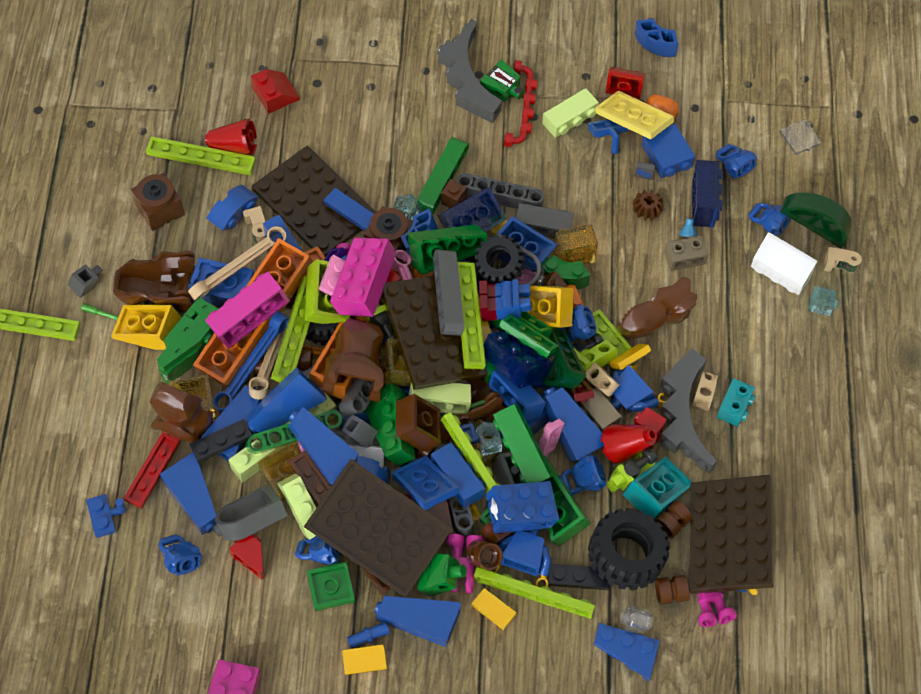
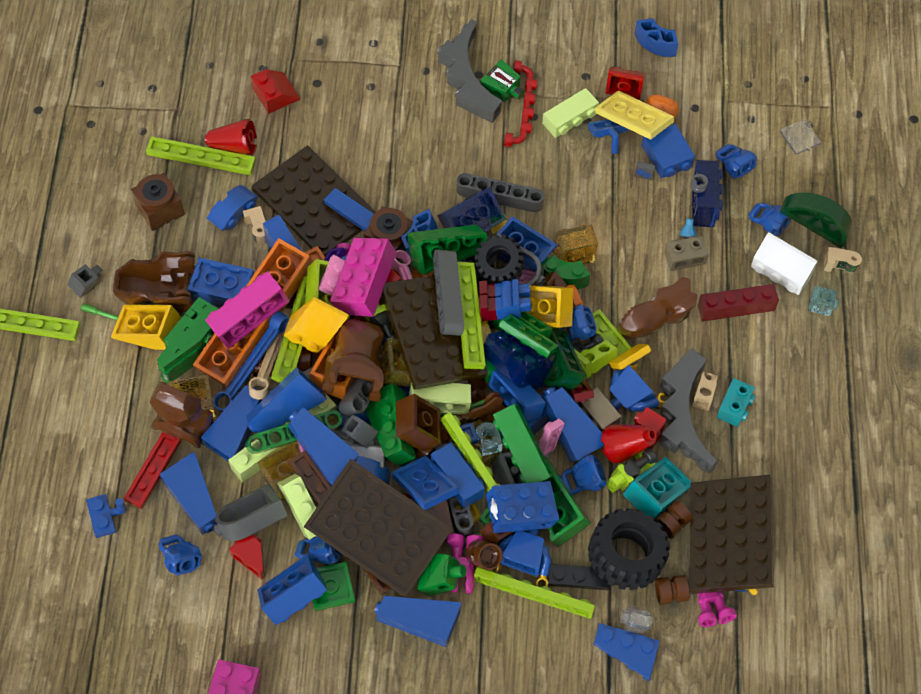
(203, 287): tan piece -> none
(220, 441): black plate -> none
(291, 590): none -> blue slope
(314, 324): none -> yellow slope
(364, 659): yellow slope -> none
(368, 635): blue pin -> none
(407, 205): clear light blue brick -> none
(442, 173): green beam -> none
(453, 194): reddish brown brick -> none
(493, 609): yellow tile -> none
(544, 219): dark grey brick -> none
(603, 380): tan leg -> none
(648, 205): reddish brown gear -> none
(699, 188): none -> dark grey bush
(737, 302): none -> dark red brick

